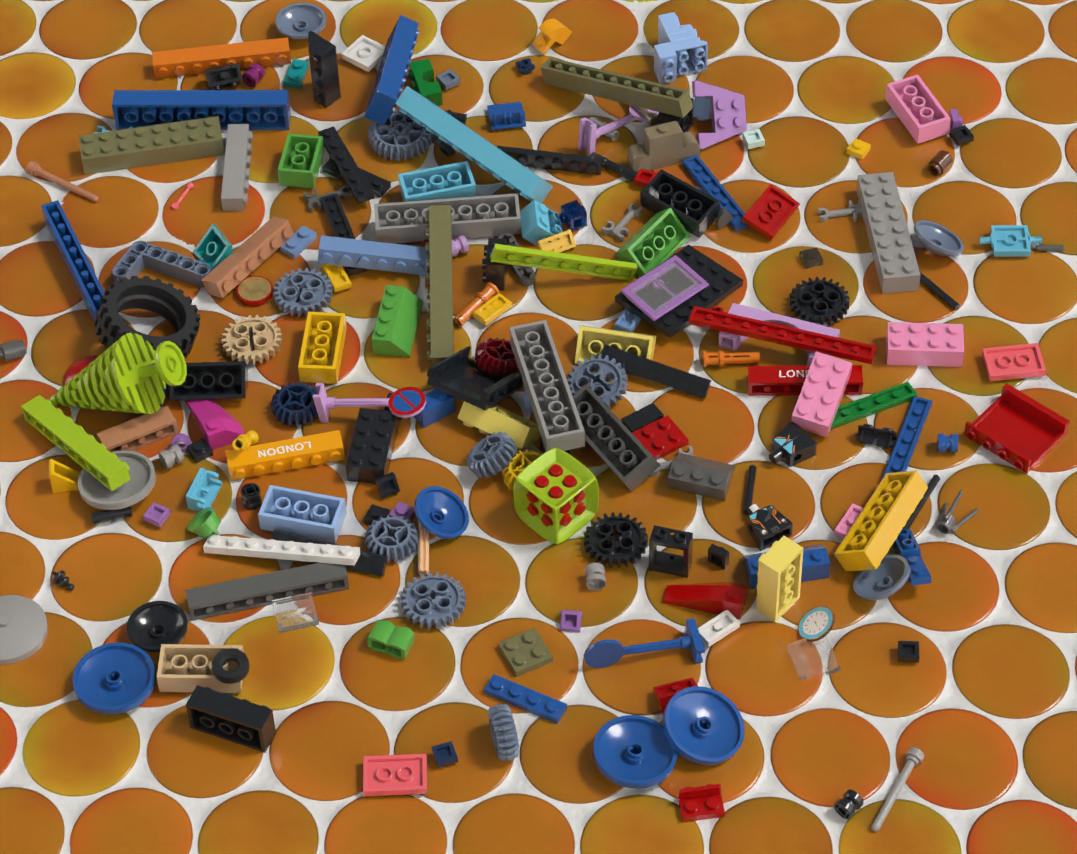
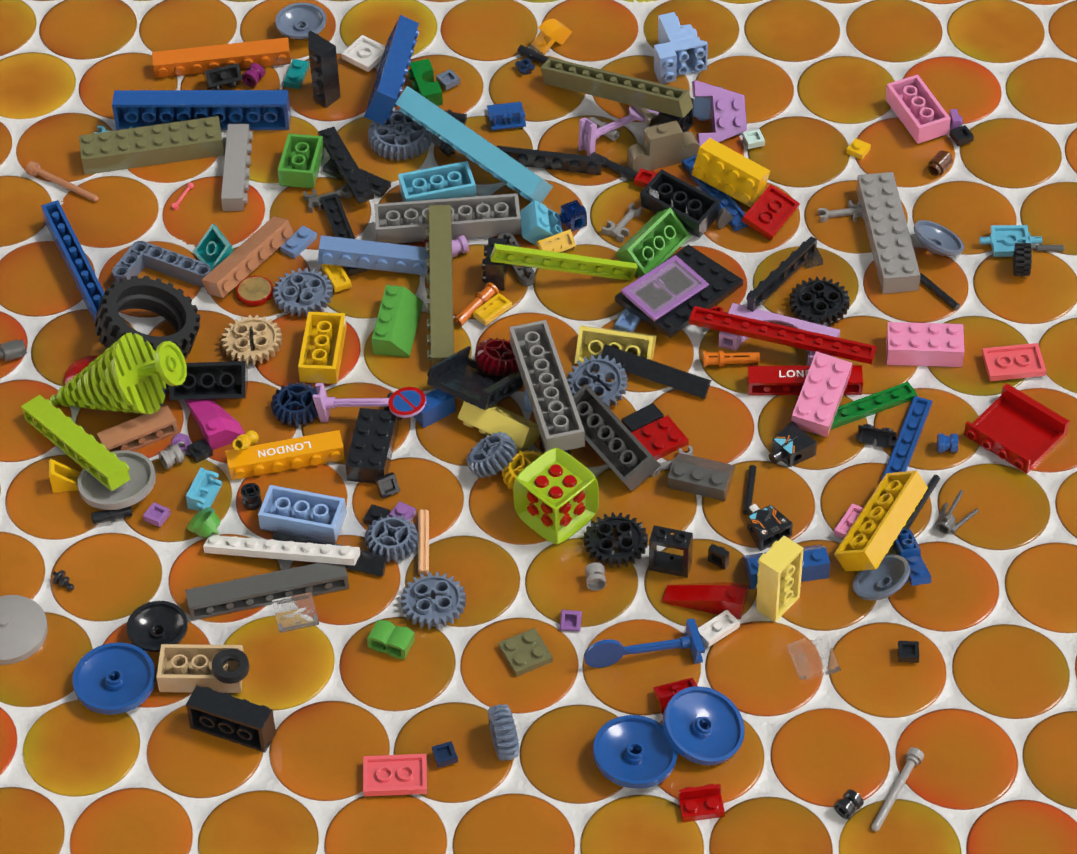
(441, 512): blue dish -> none
(525, 698): blue plate -> none
(531, 54): none -> black piece
(730, 172): none -> yellow brick
(781, 274): none -> black plate
(816, 623): piece -> none
(1022, 259): none -> black tyre

